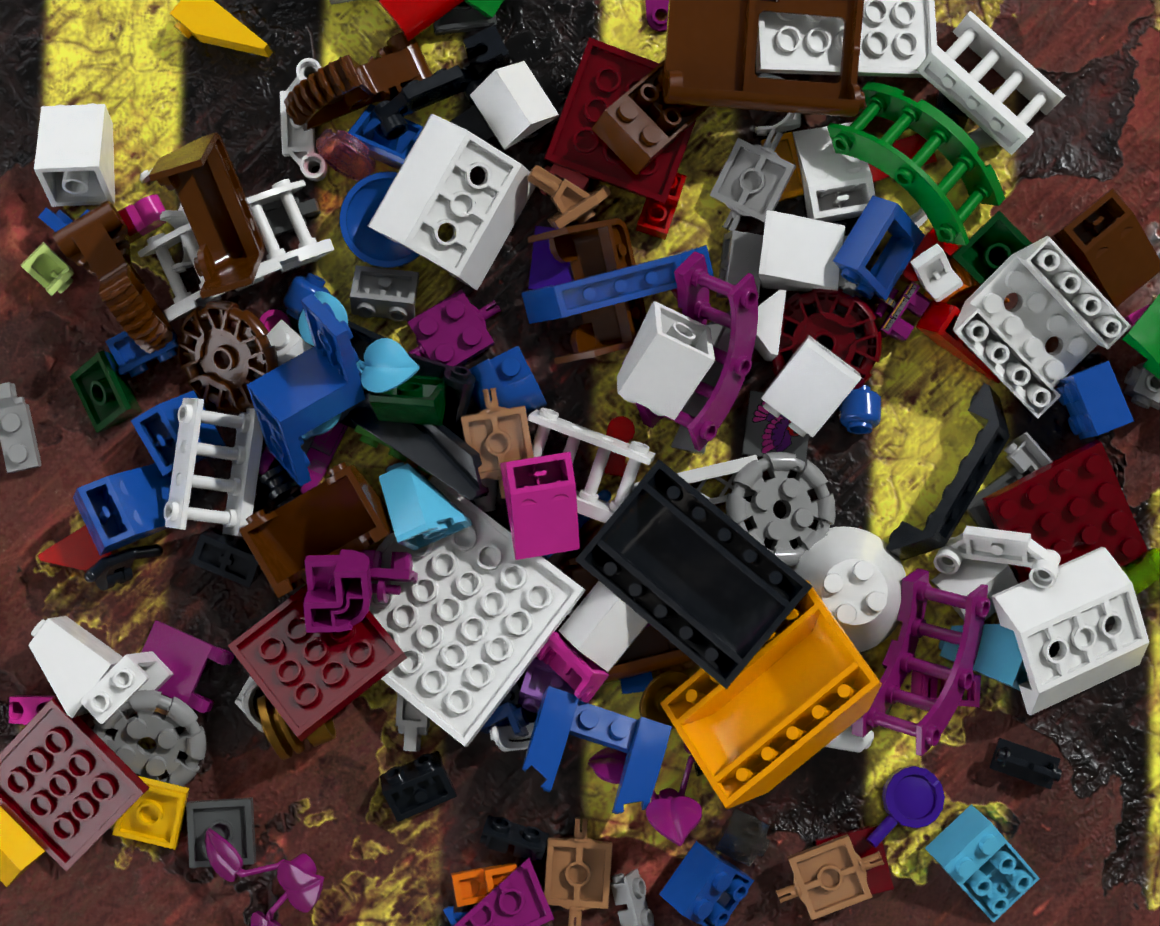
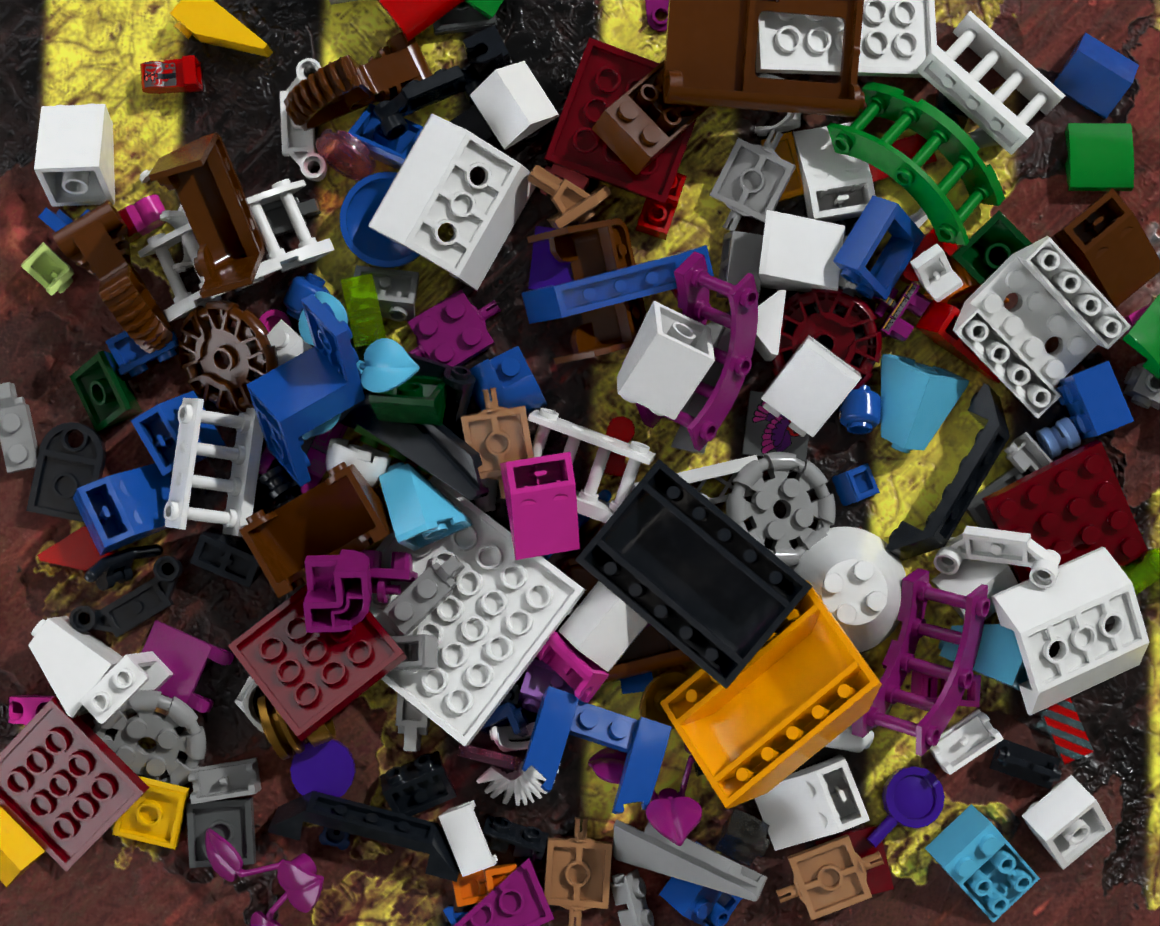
(64, 469): none -> black plate
(135, 606): none -> black plate
(172, 76): none -> red leg
(225, 781): none -> light grey hinge
(323, 769): none -> dark purple tile
(329, 837): none -> dark blue plate
(363, 309): none -> clear neon green slope
(367, 459): none -> white cylinder
(369, 823): none -> black slope
(423, 651): none -> light grey slope
(424, 595): none -> light grey hinge
(467, 839): none -> white hinge
(489, 757): none -> clear pink tile
(516, 782): none -> white hair
(685, 862): none -> light grey wedge
(812, 804): none -> white slope
(855, 484): none -> blue slope
(915, 401): none -> medium azure slope
(965, 741): none -> white hinge
(1058, 437): none -> light blue wheel
(1066, 731): none -> tile
(1067, 821): none -> white slope
(1096, 76): none -> blue slope
(1099, 156): none -> green slope

